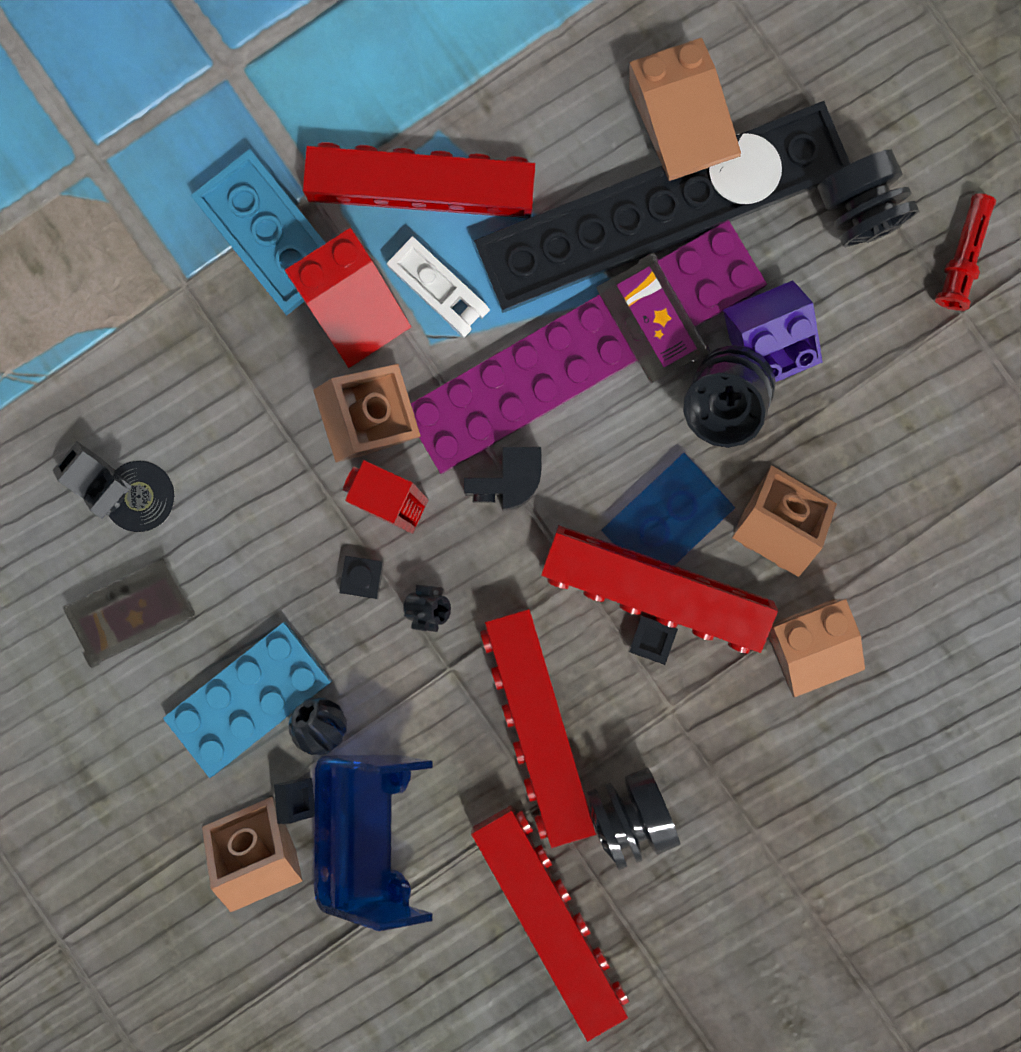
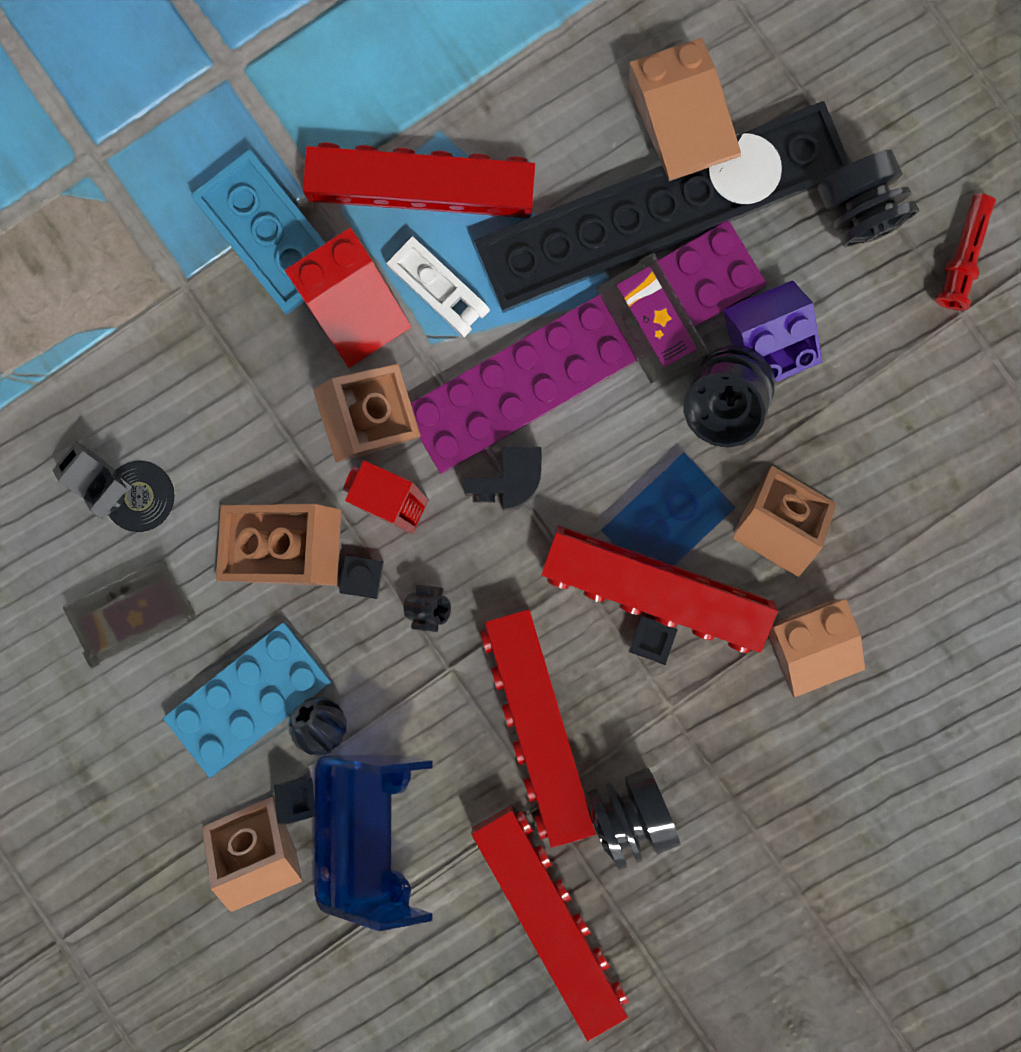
(279, 544): none -> nougat slope

